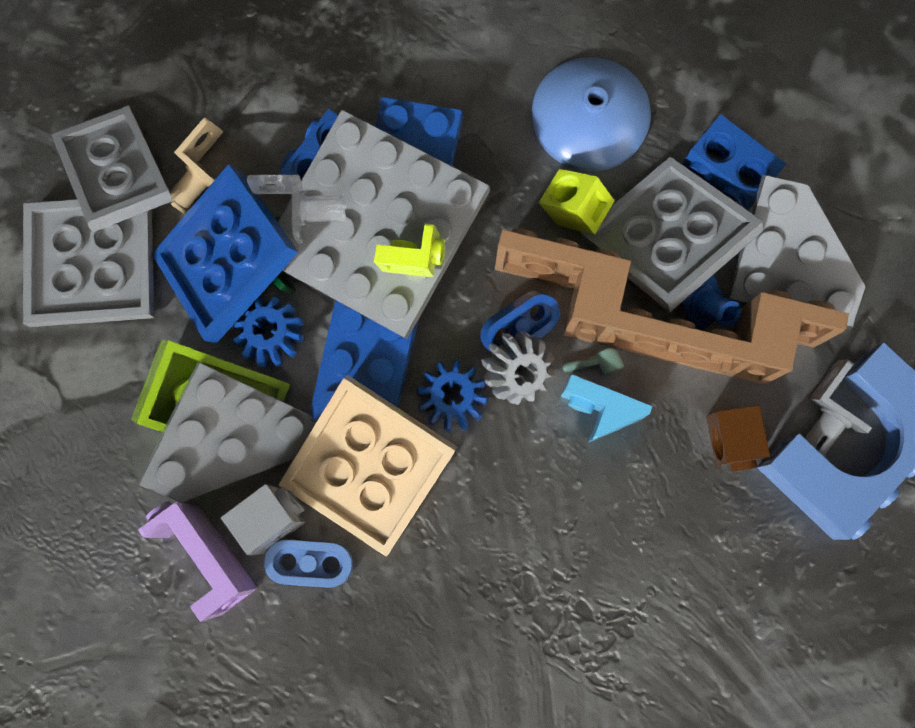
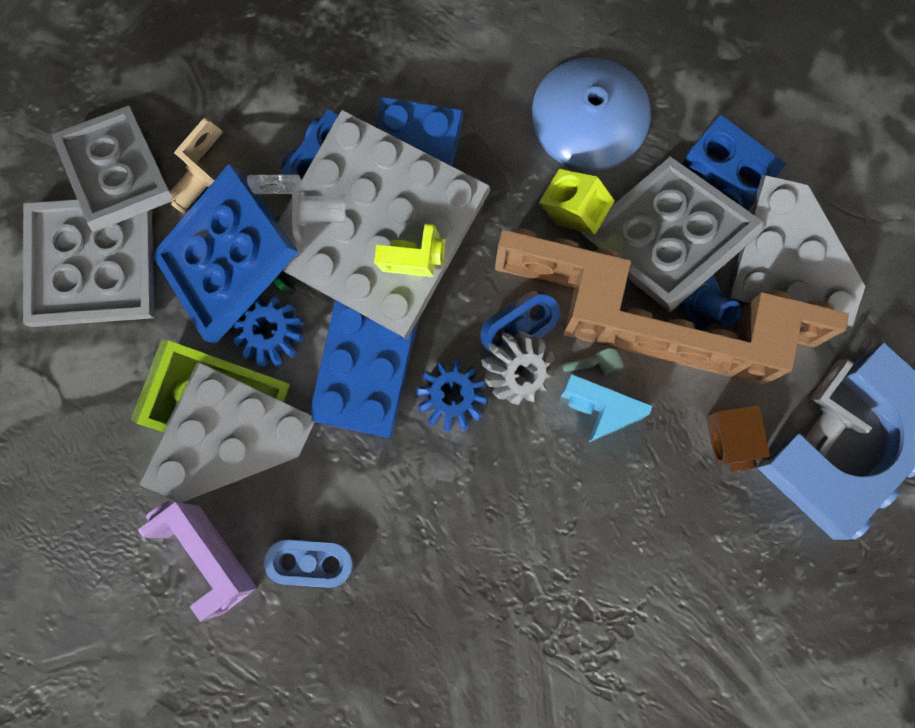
(264, 519): light grey brick -> none
(367, 465): tan plate -> none

